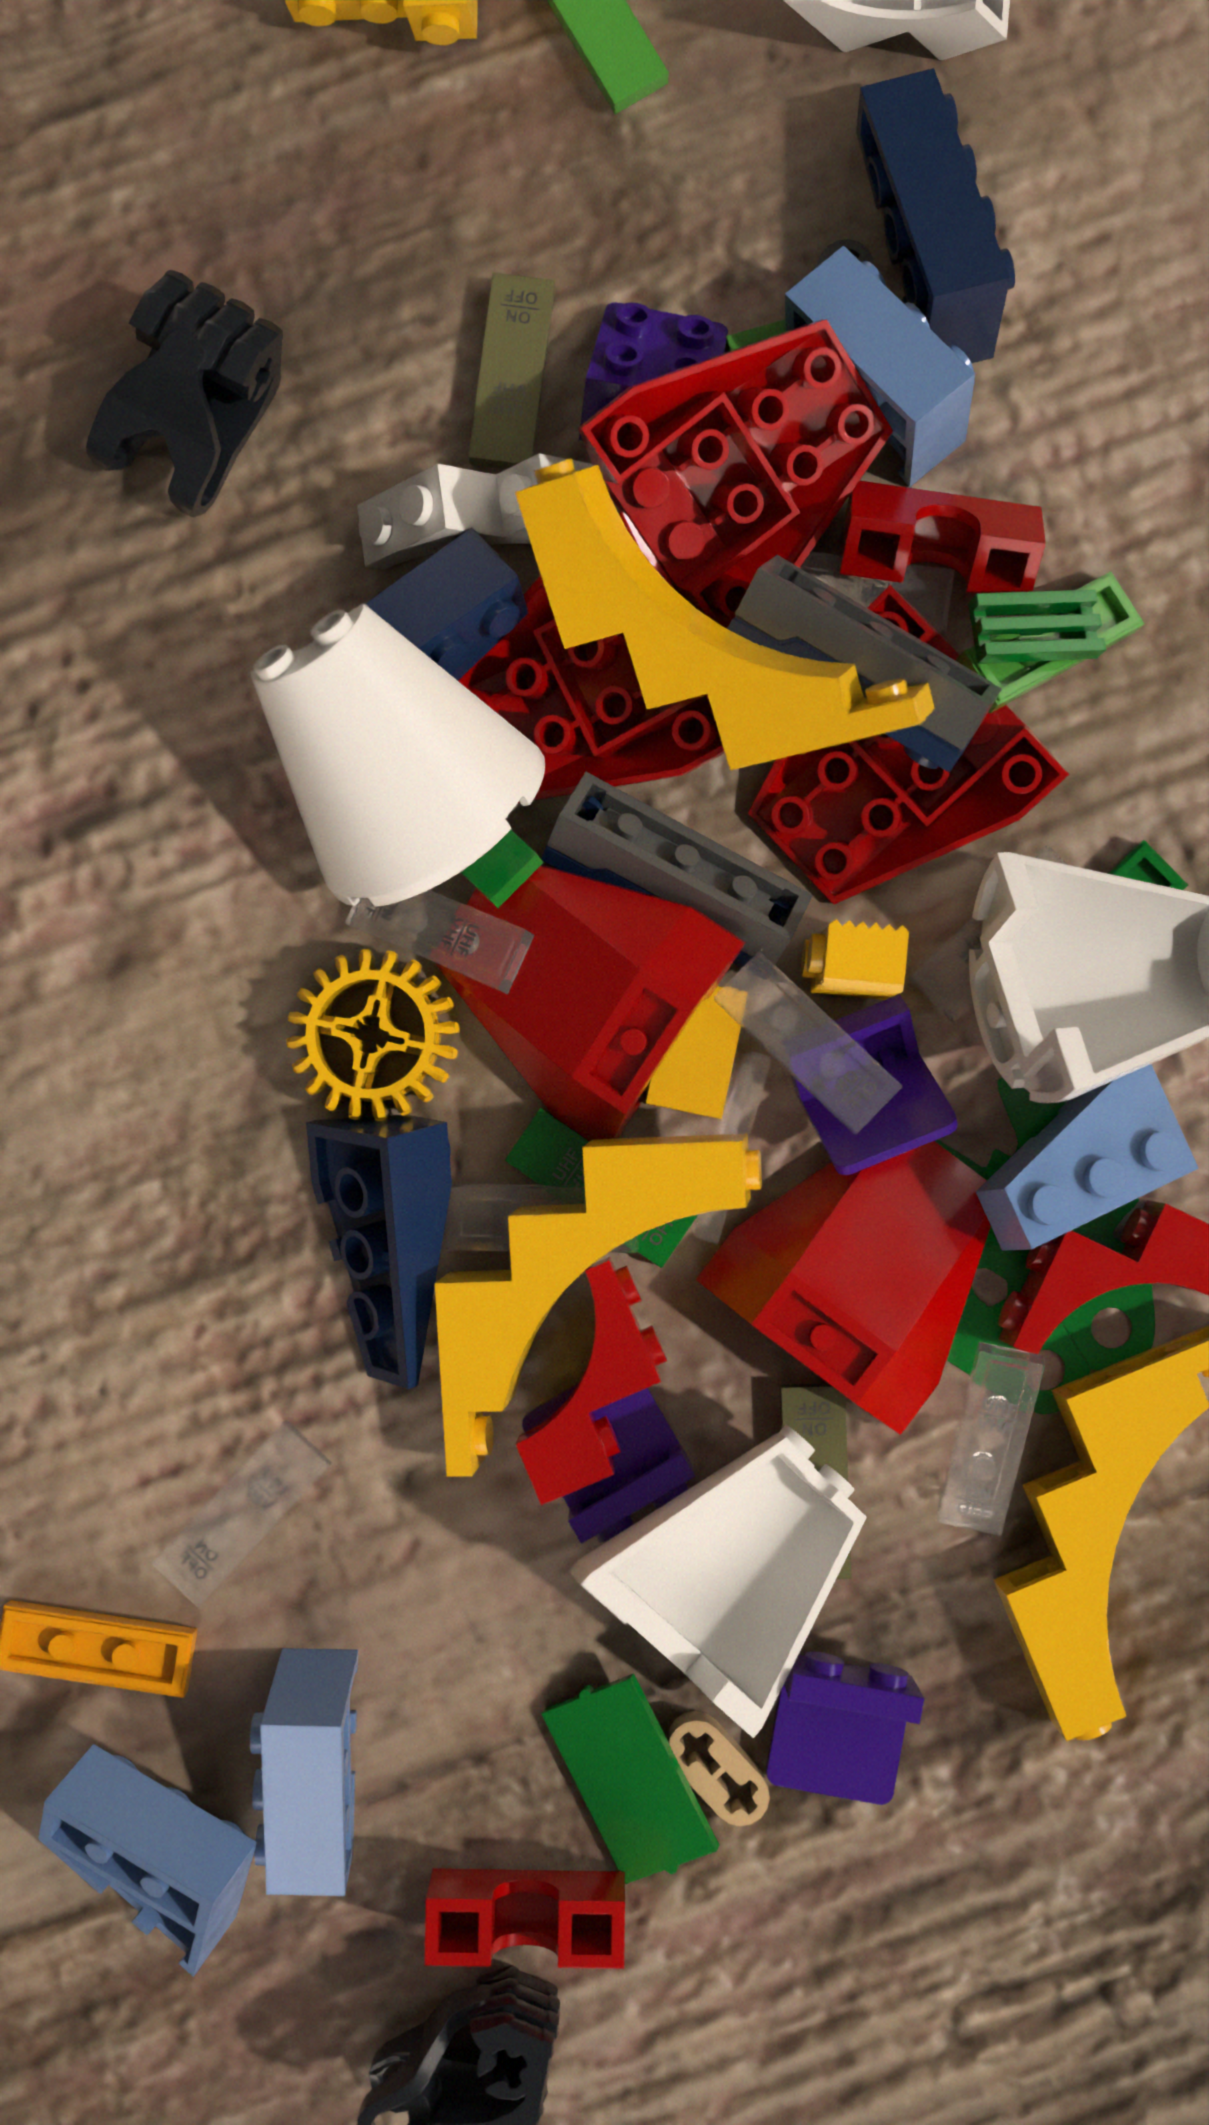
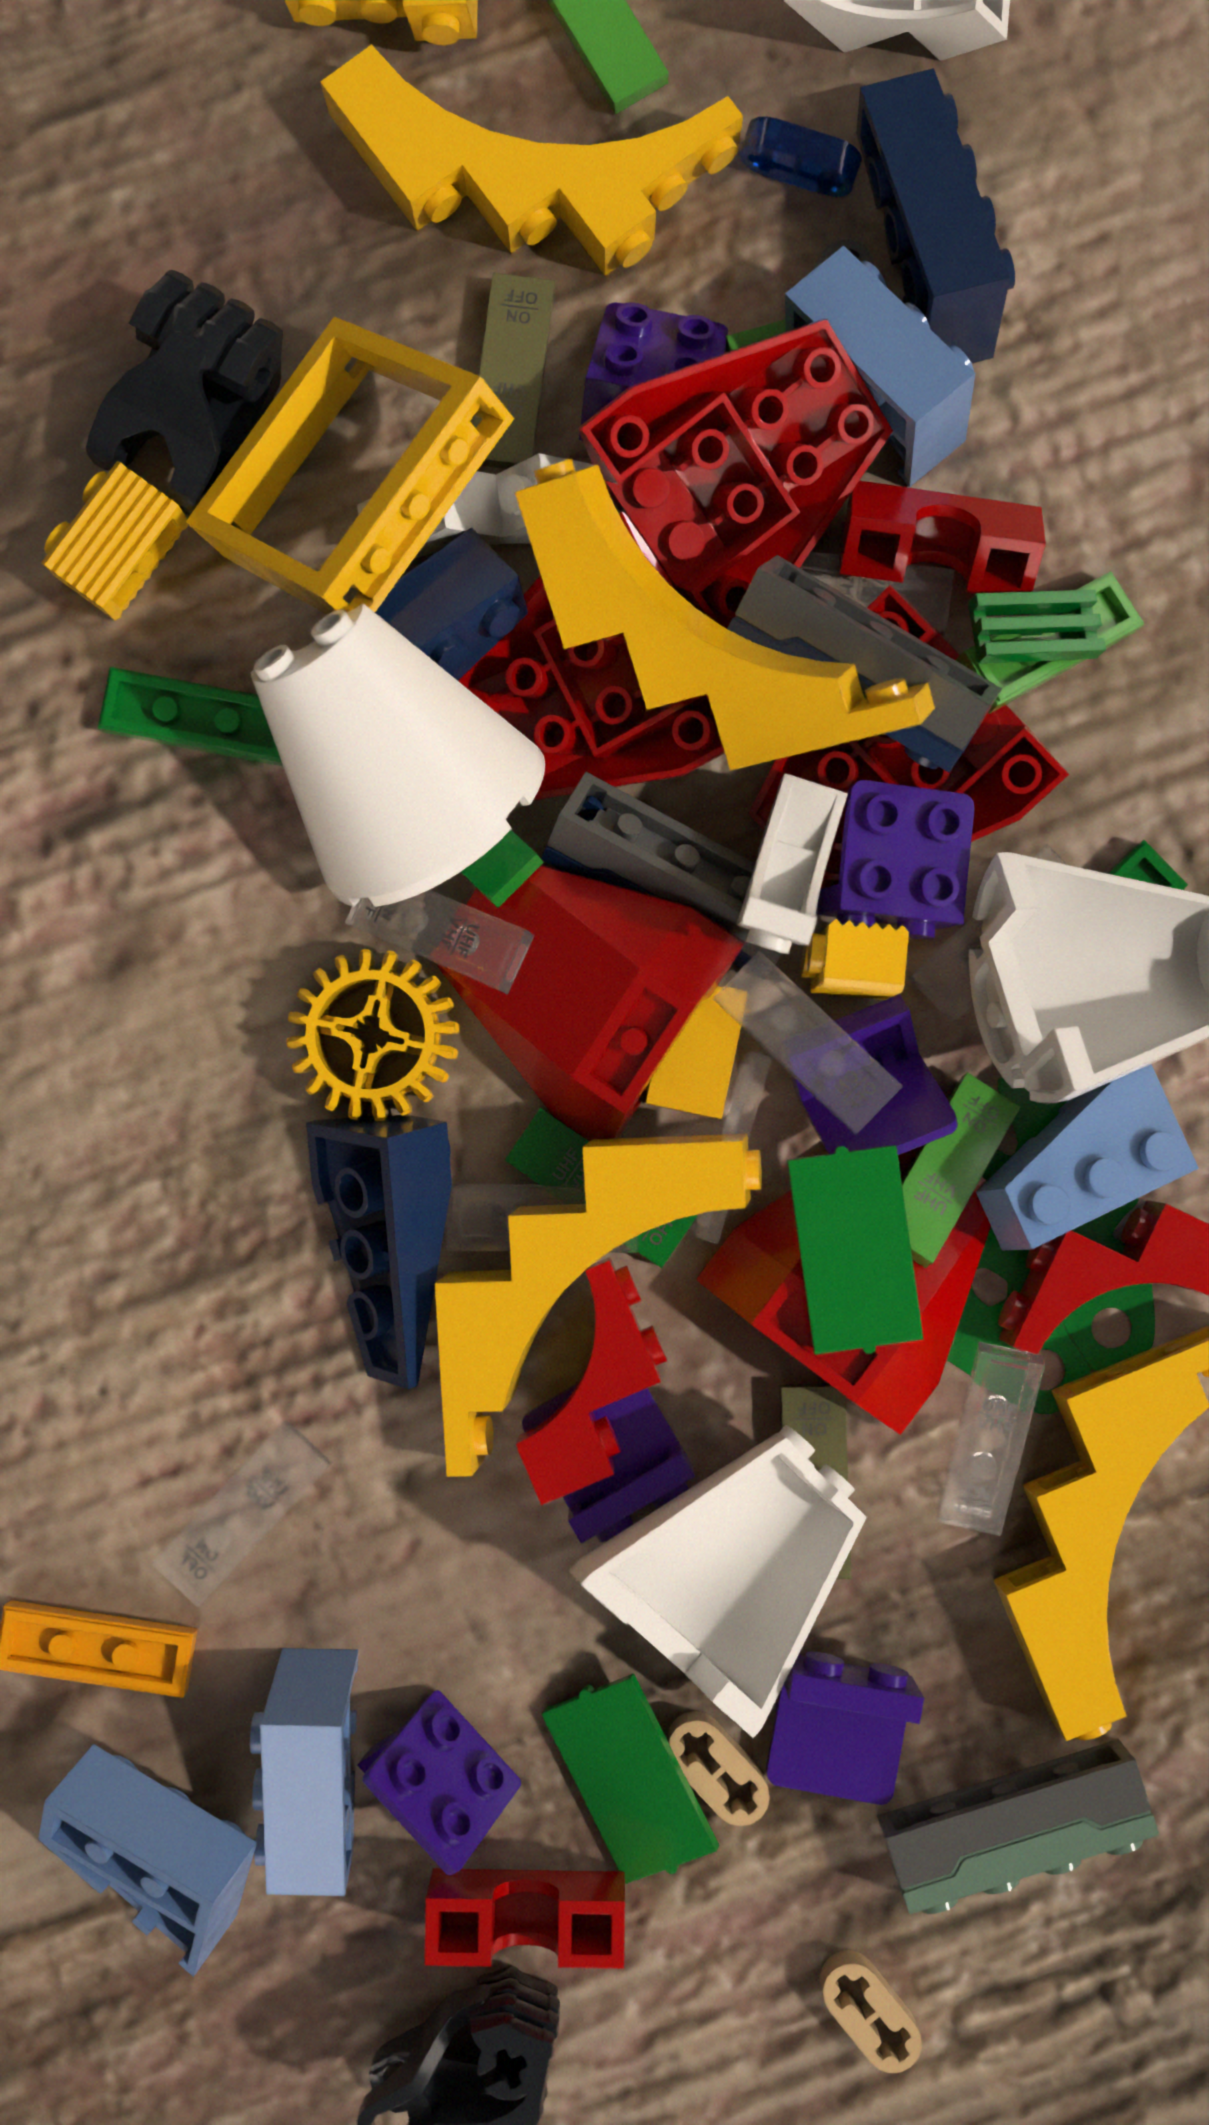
(114, 539): none -> yellow brick
(187, 716): none -> green tile
(404, 505): none -> yellow window
(440, 1781): none -> dark purple bracket
(520, 185): none -> yellow arch
(791, 864): none -> white arch
(800, 156): none -> clear blue beam
(855, 1249): none -> green piece
(859, 2019): none -> tan beam
(902, 858): none -> dark purple bracket
(951, 1166): none -> bright green tile
(1018, 1827): none -> dark grey piece

